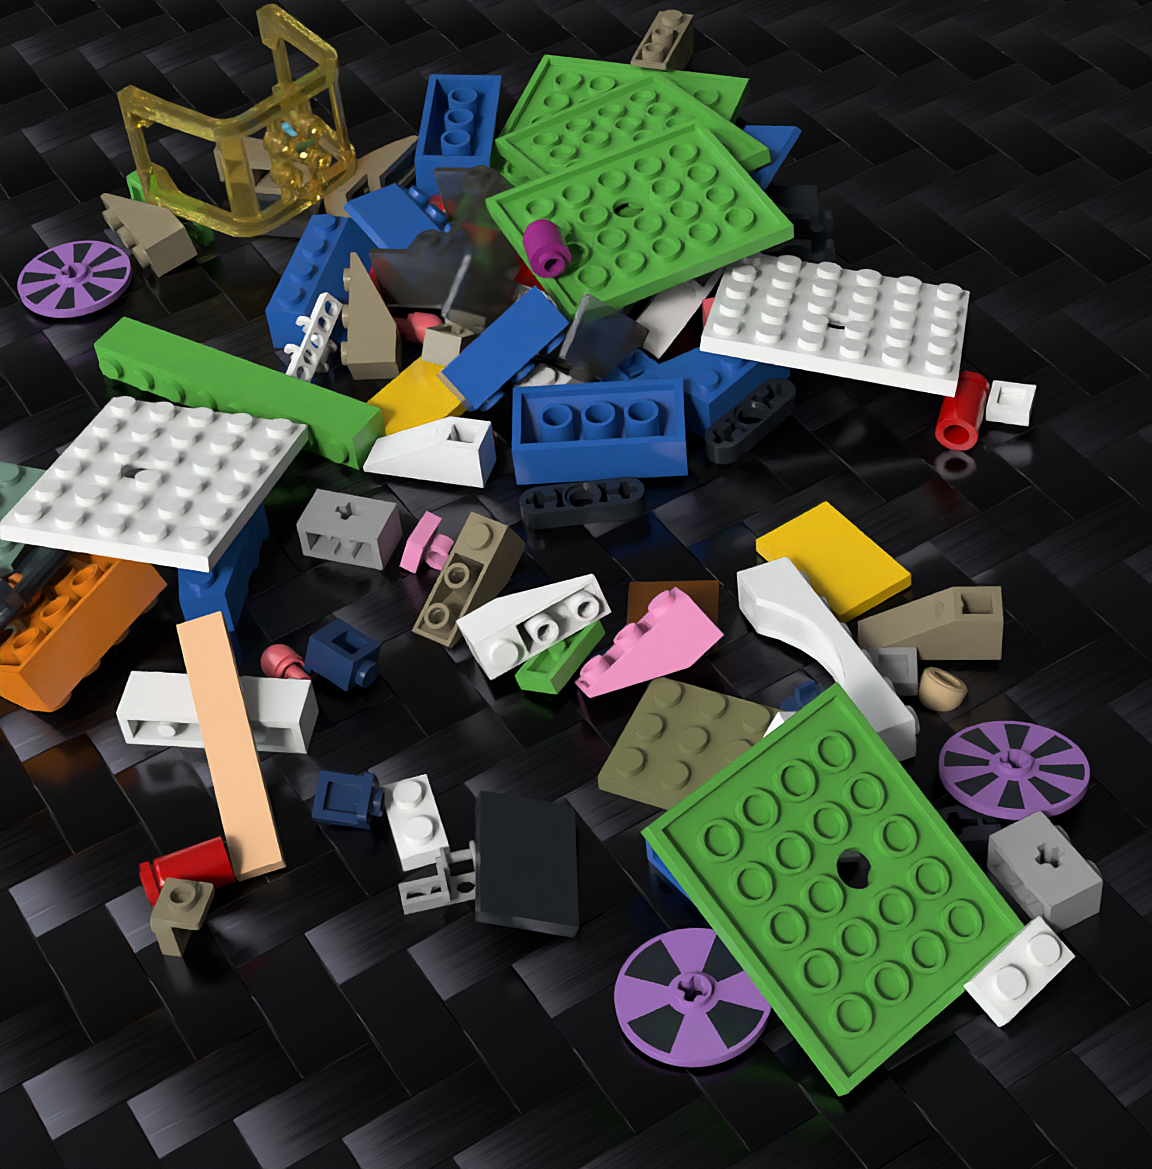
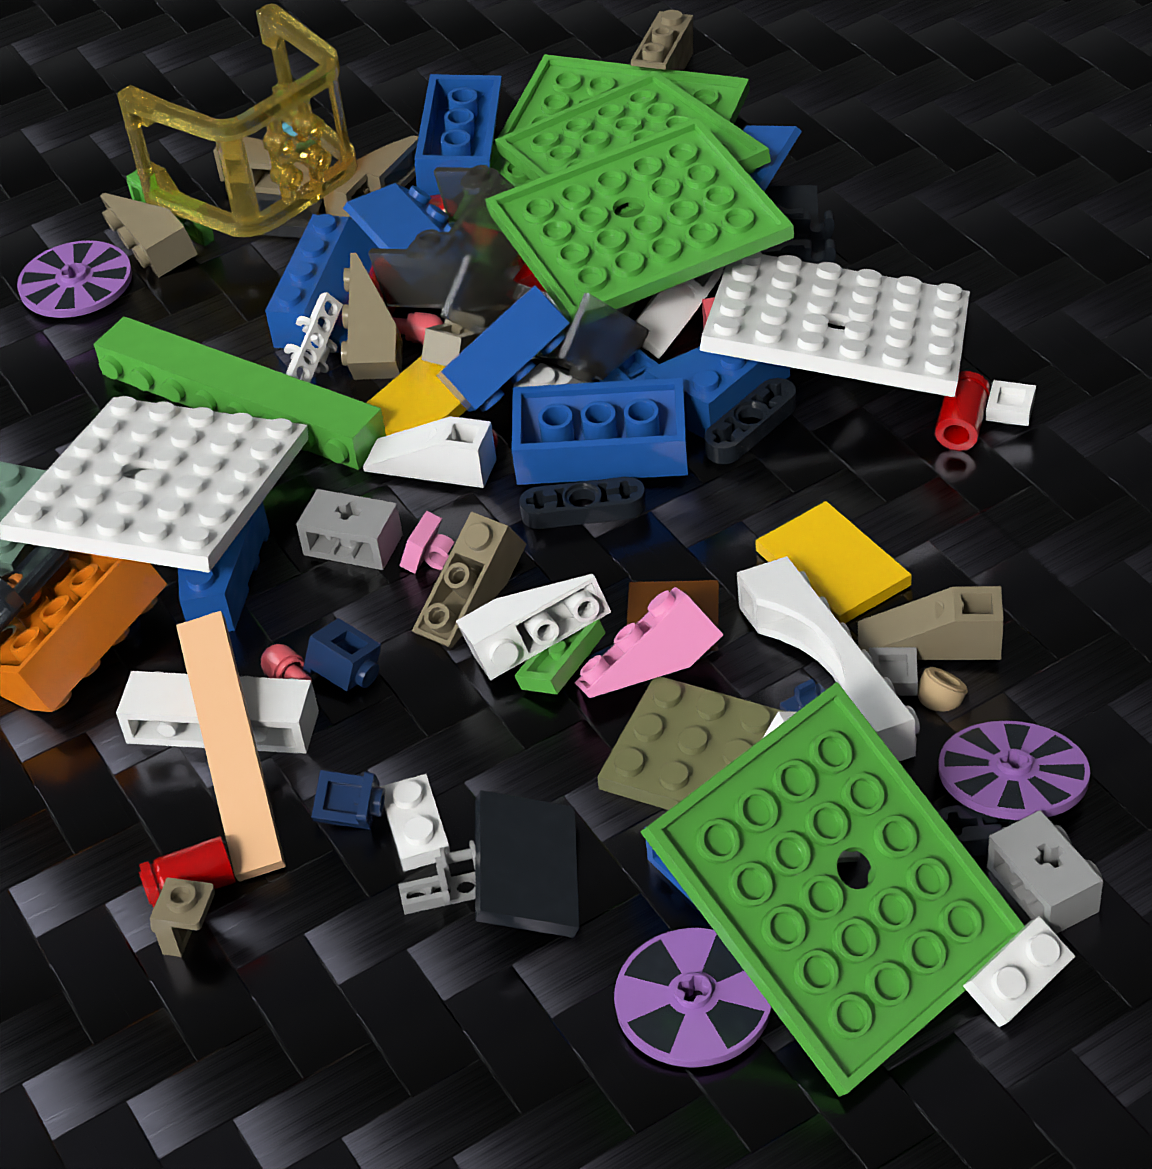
(546, 248): magenta brick -> none

